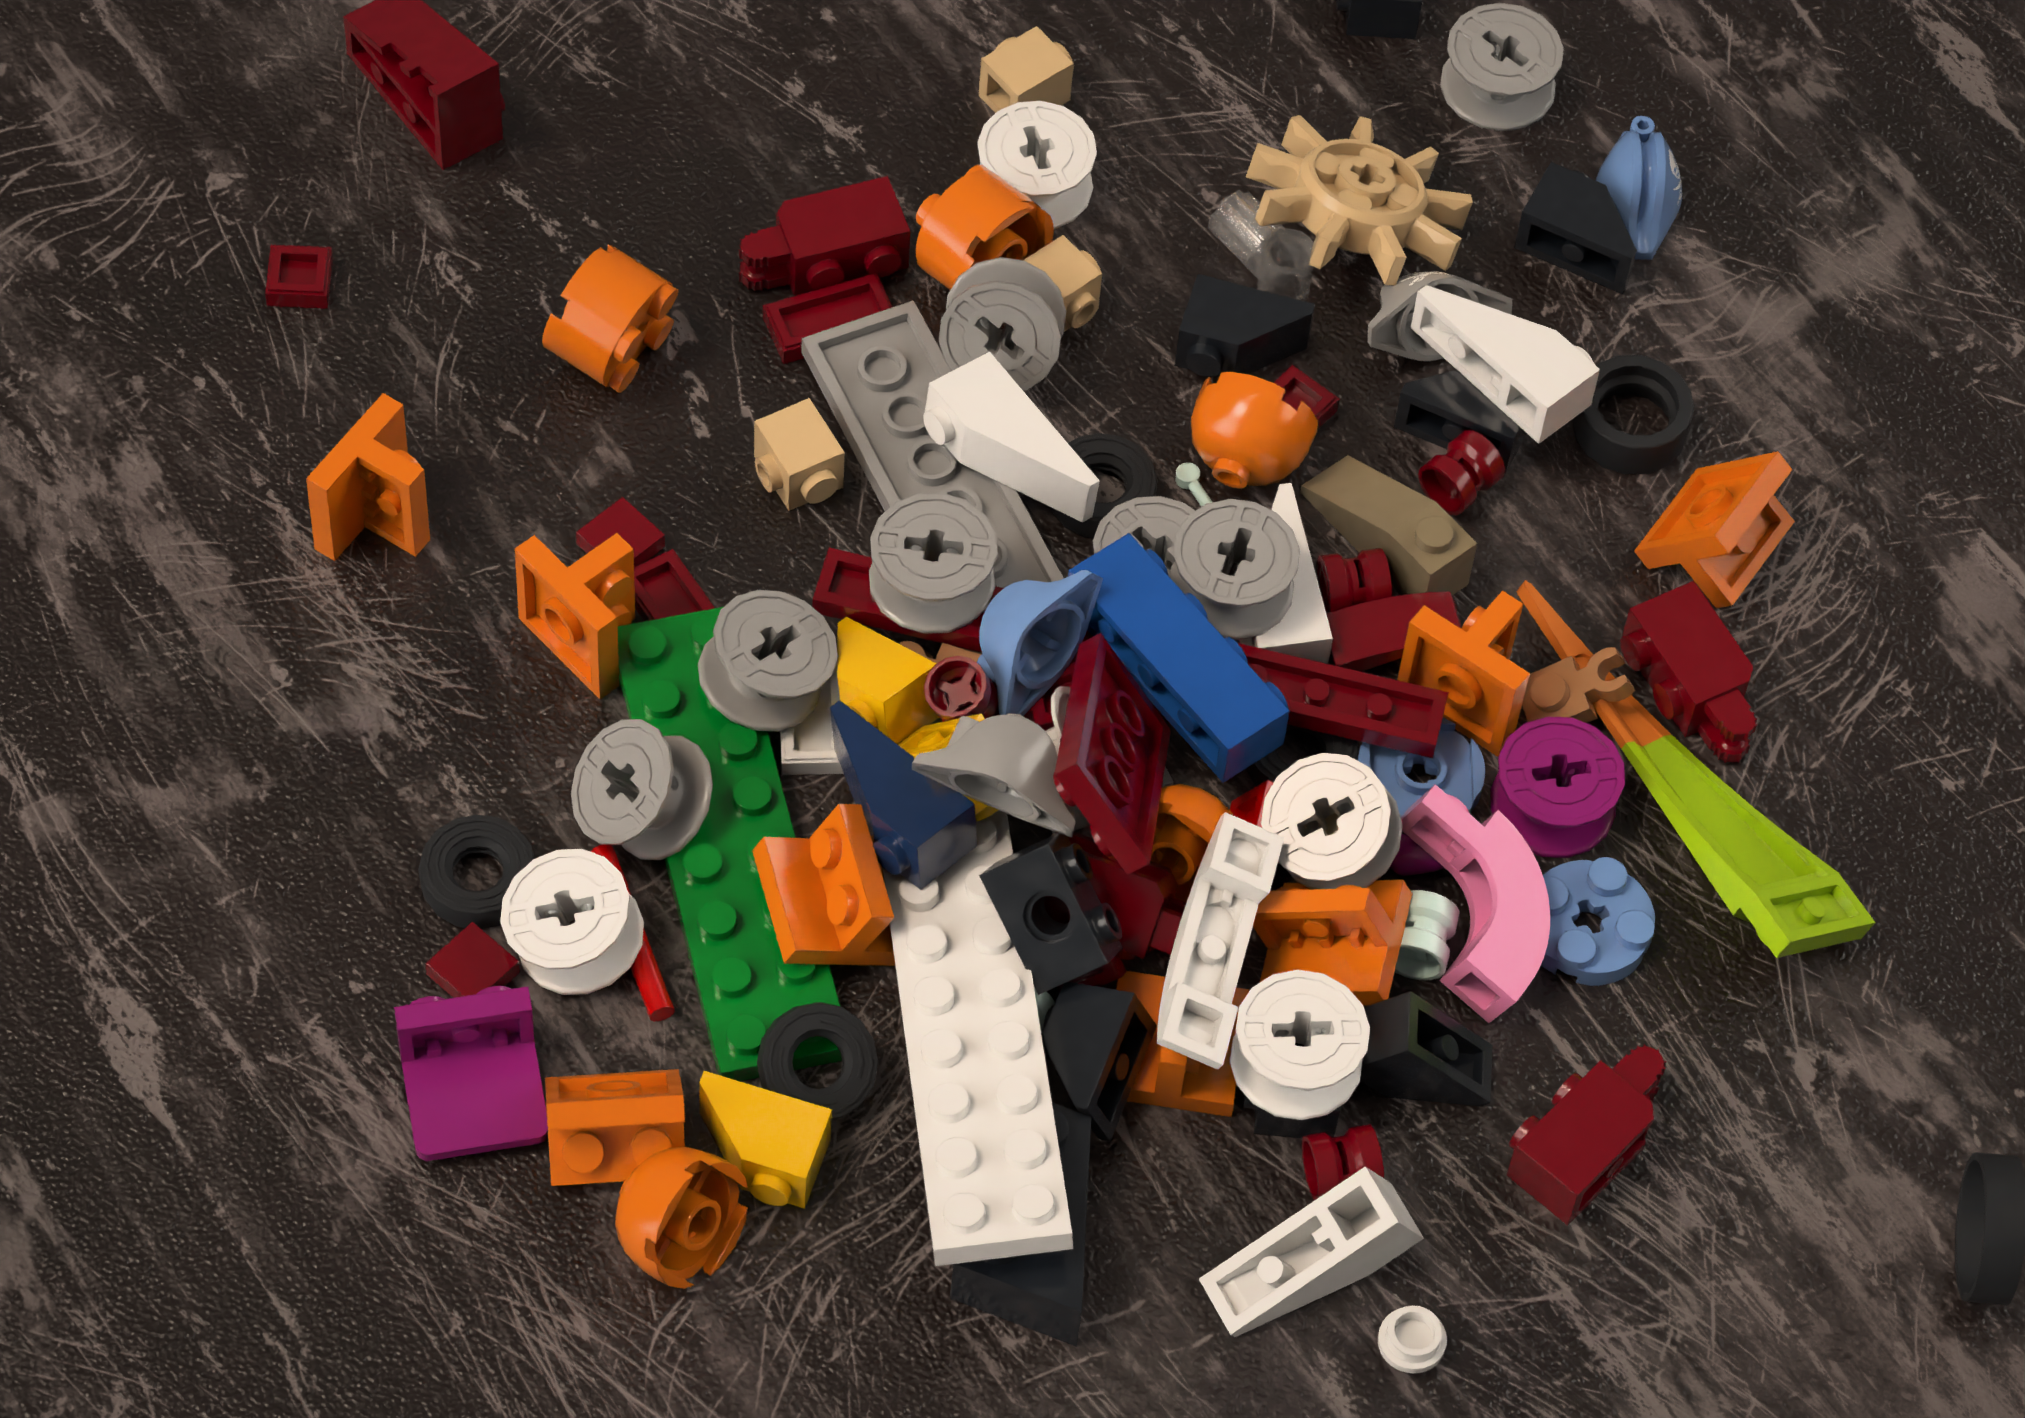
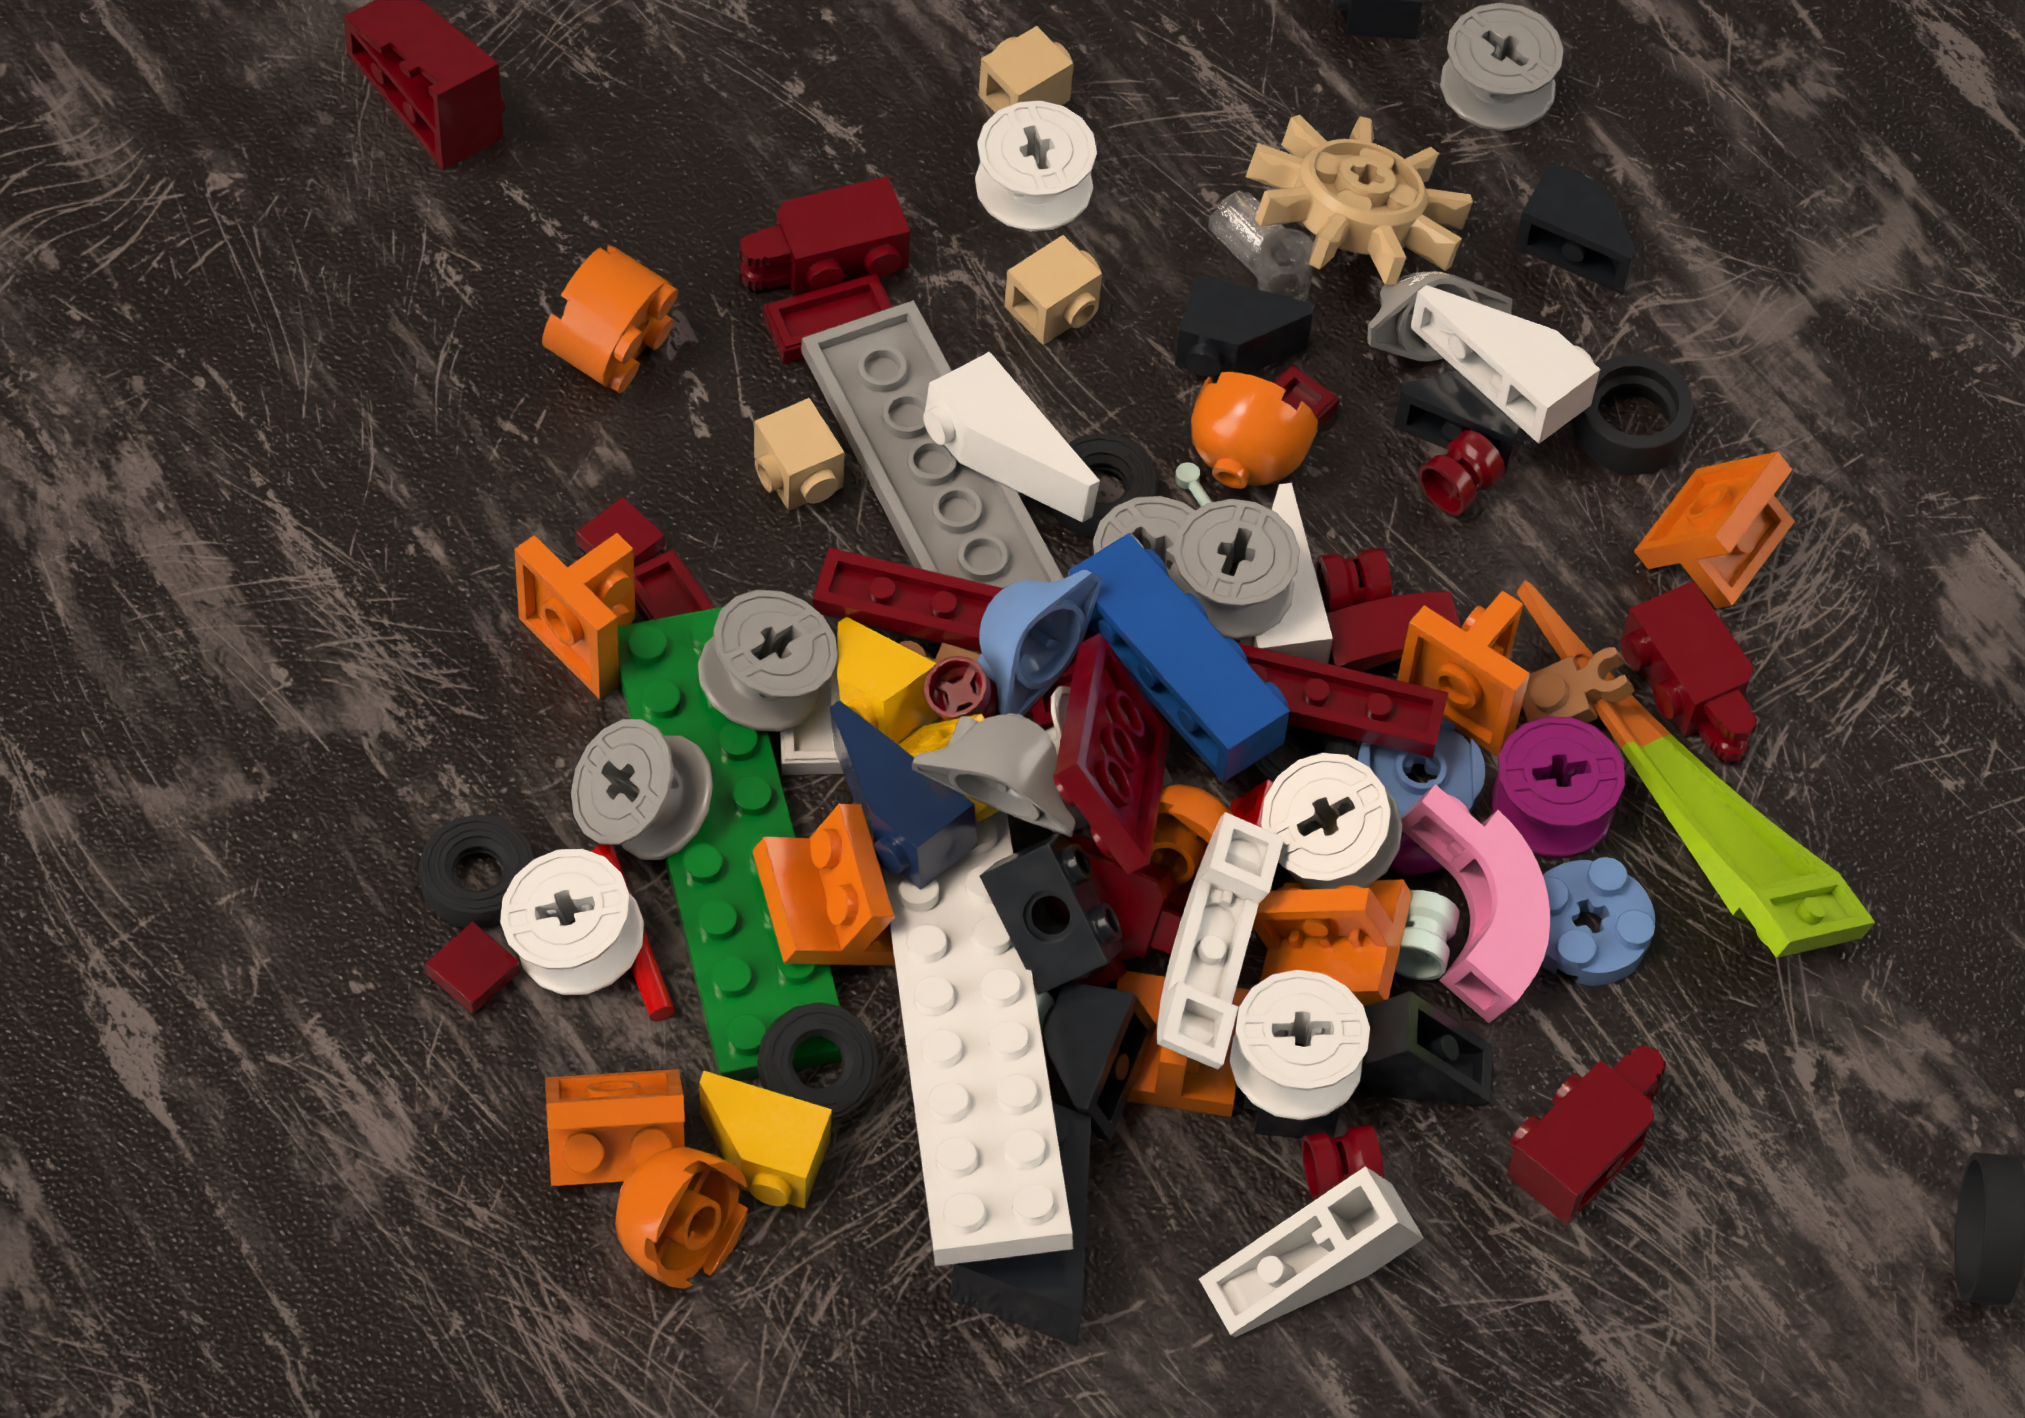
(299, 276): dark red tile -> none
(370, 485): orange bracket -> none
(471, 1073): magenta bracket -> none
(932, 563): light grey piece -> none
(978, 222): orange brick -> none
(1011, 294): light grey piece -> none
(1412, 1339): white plate -> none
(1417, 535): dark tan slope -> none
(1643, 185): medium blue hat -> none

